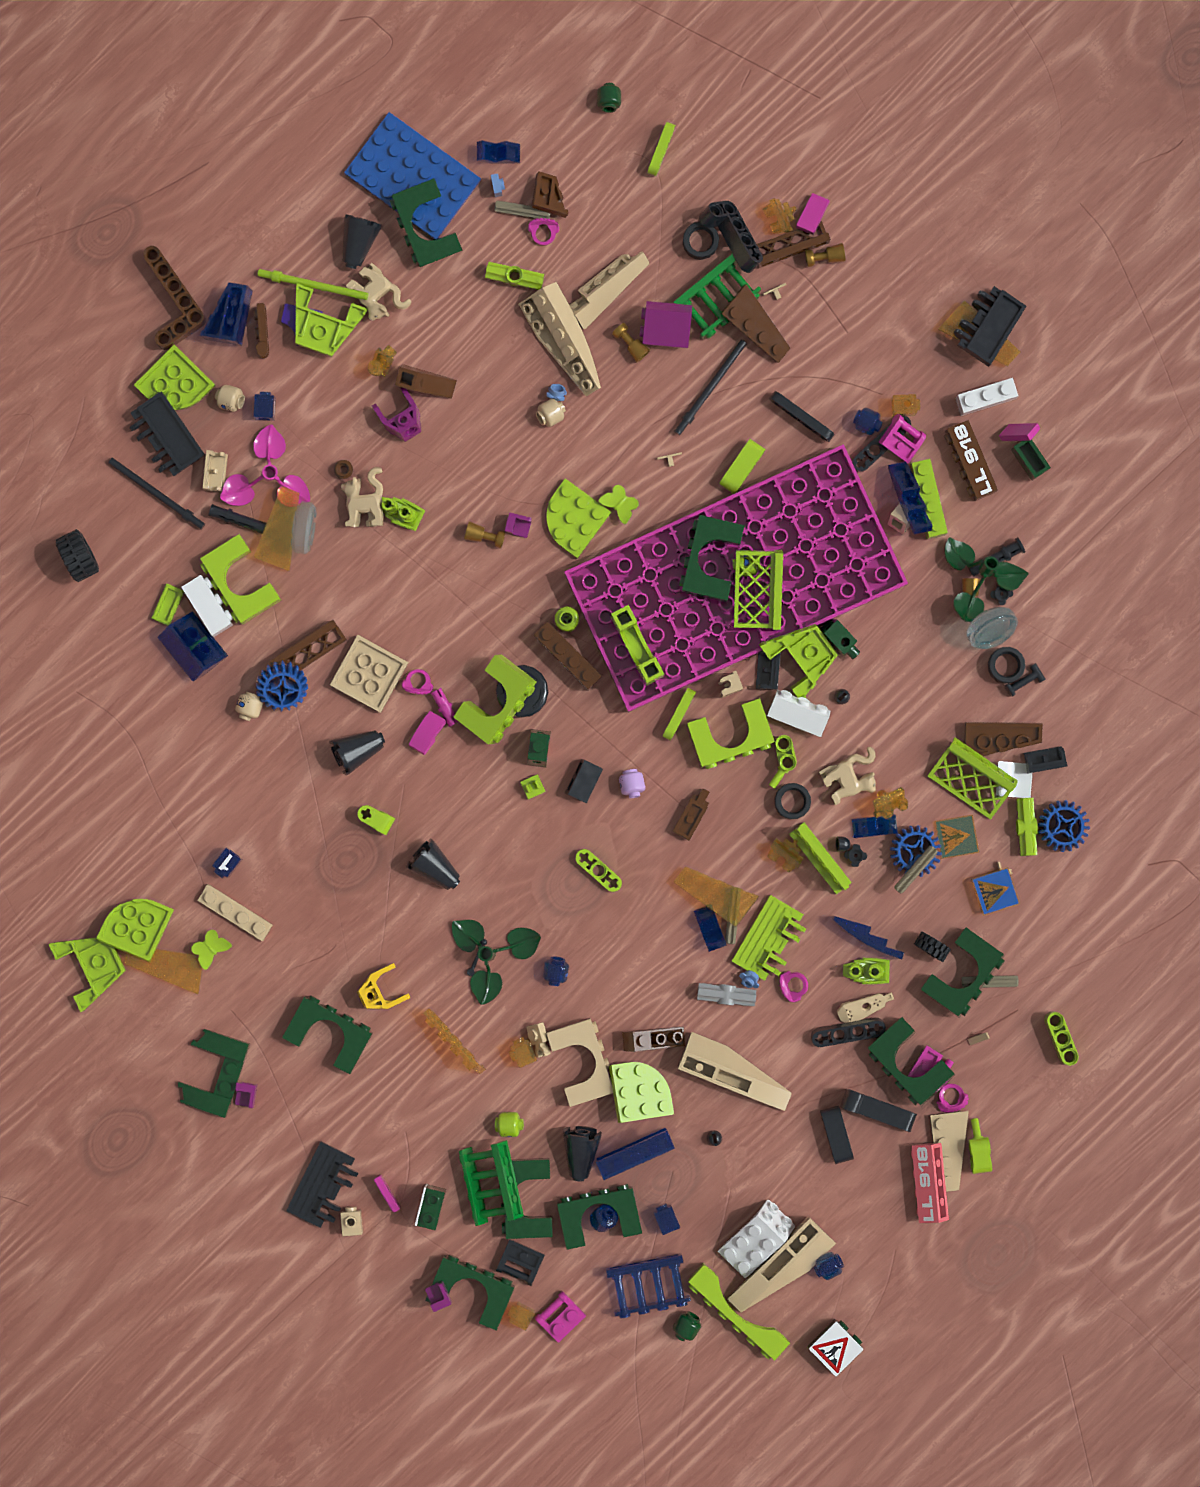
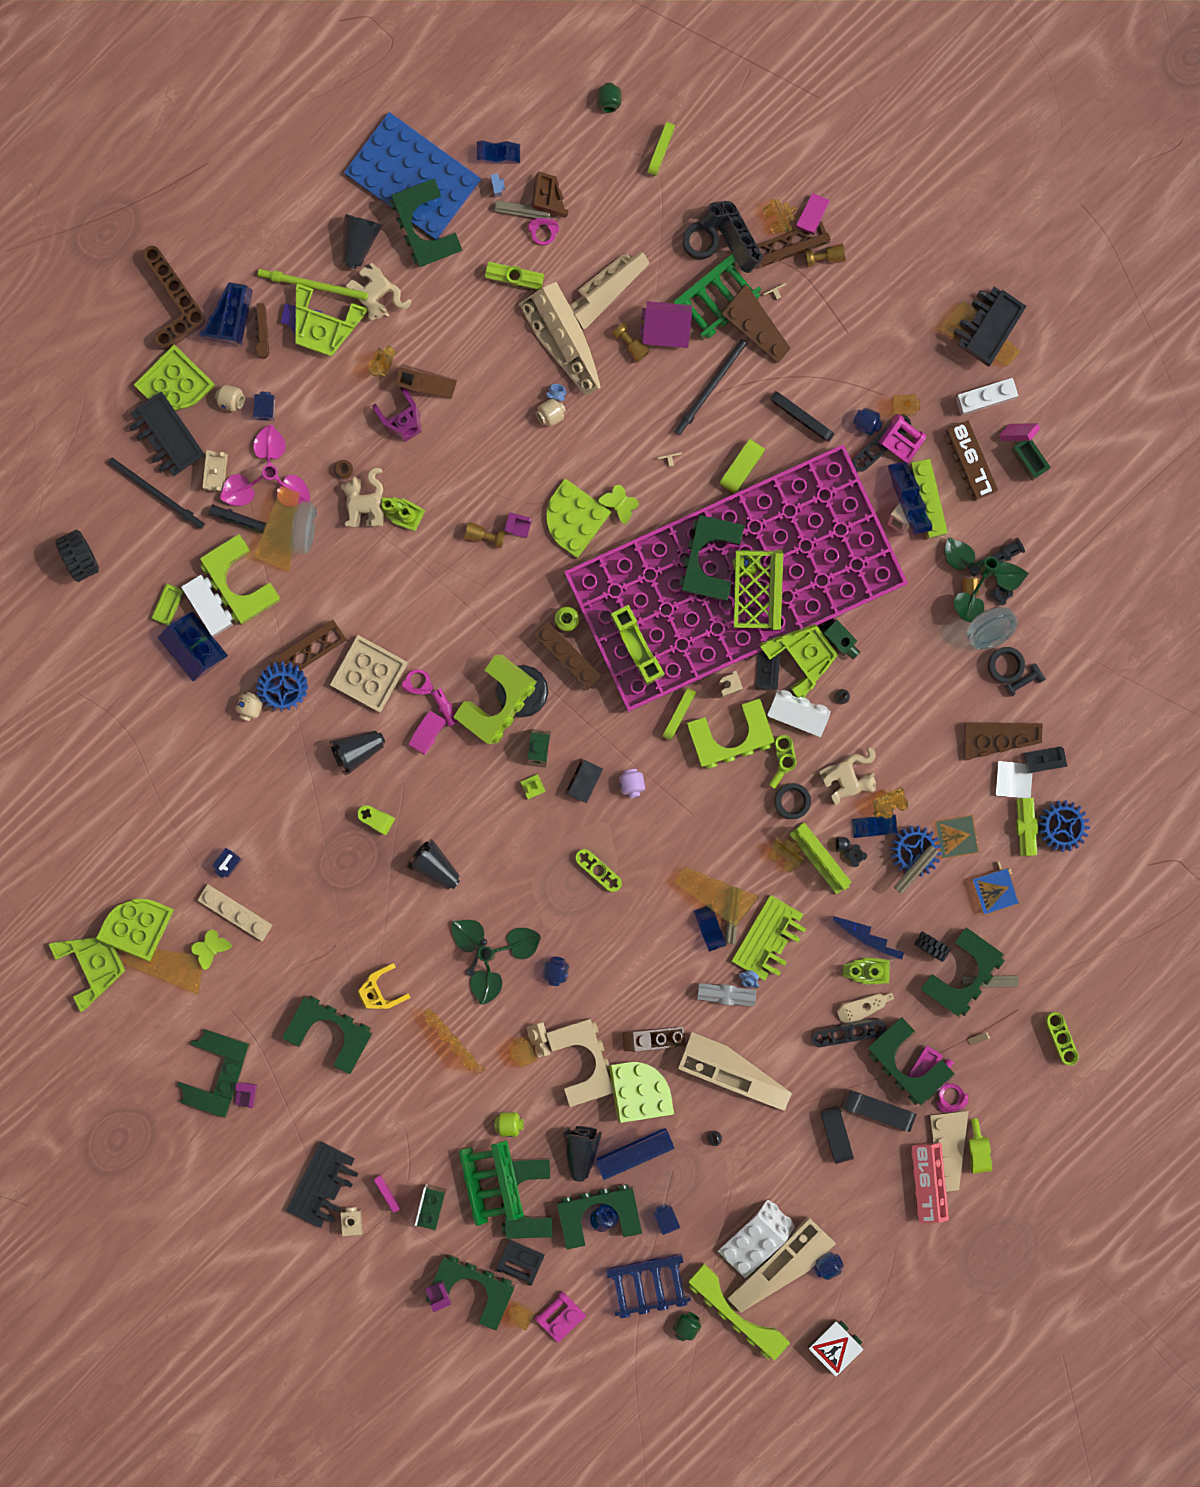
(692, 815): reddish brown hinge -> none
(791, 995): dark pink piece -> none
(980, 764): lime fence -> none

